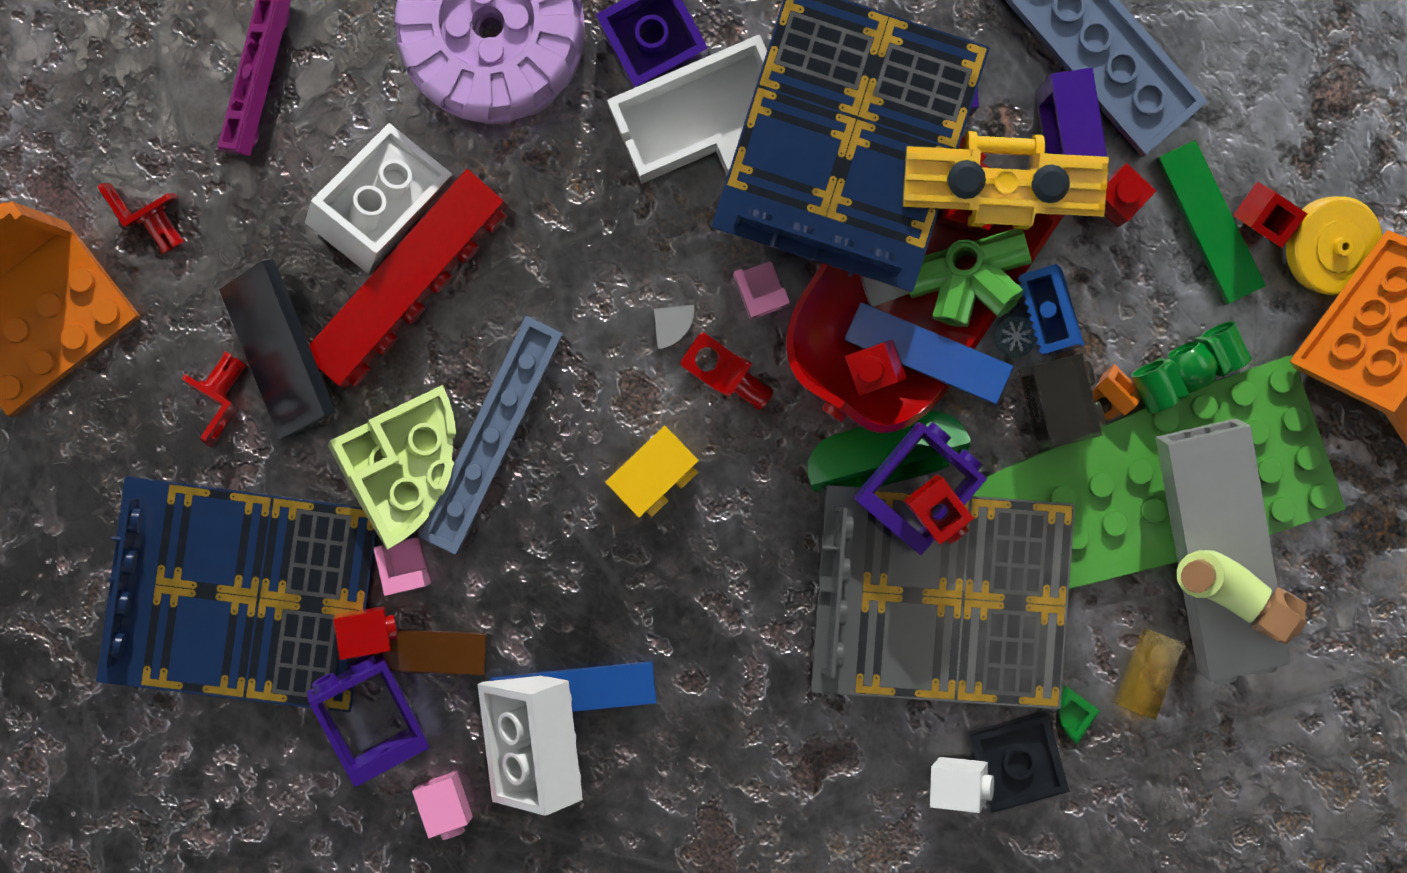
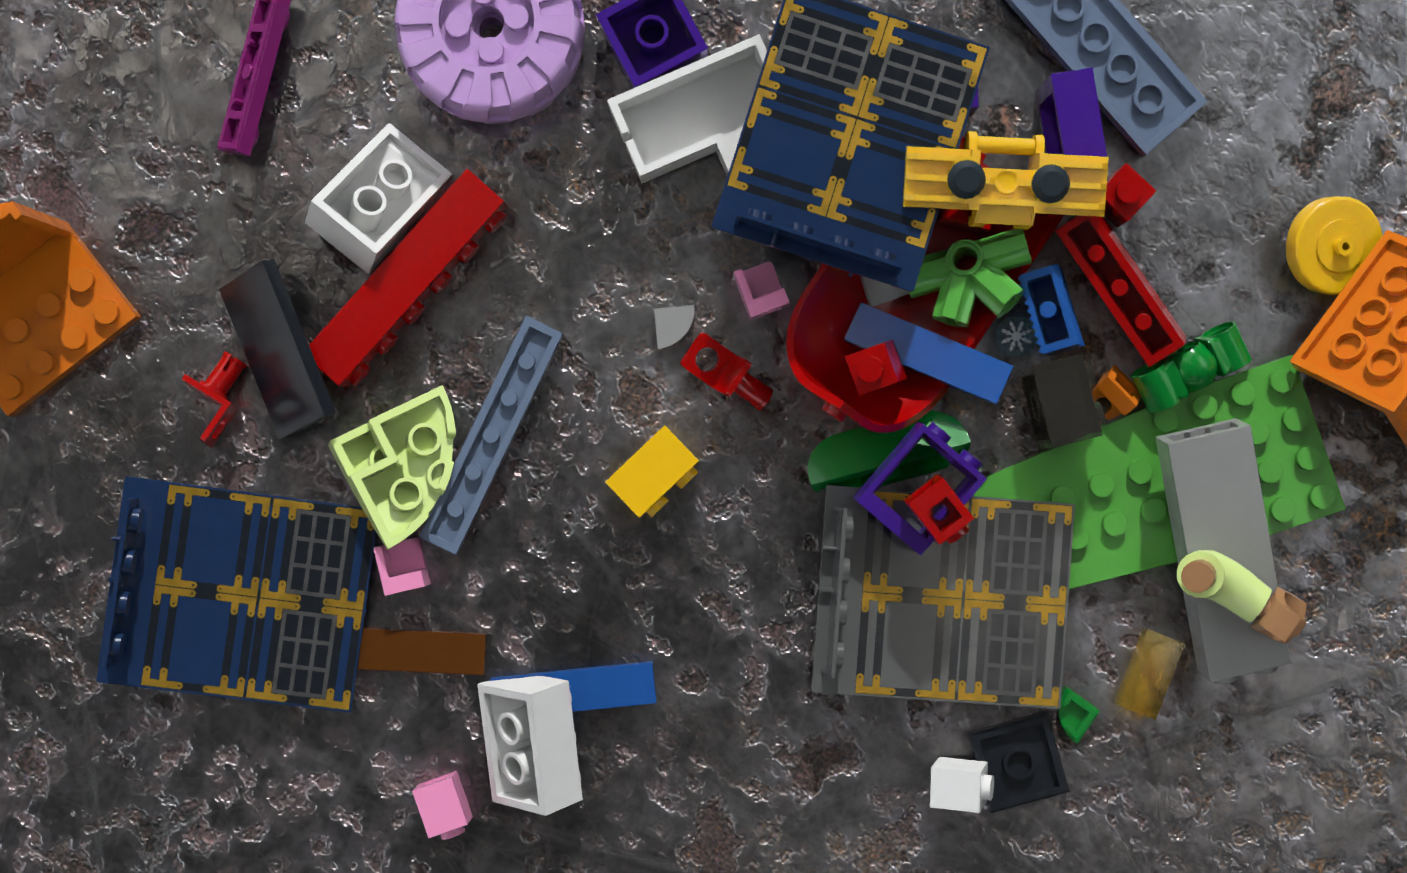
(151, 216): red bracket -> none
(364, 632): red brick -> none
(384, 754): dark purple window -> none
(1122, 286): none -> red brick
(1210, 222): green tile -> none
(1270, 214): red brick -> none

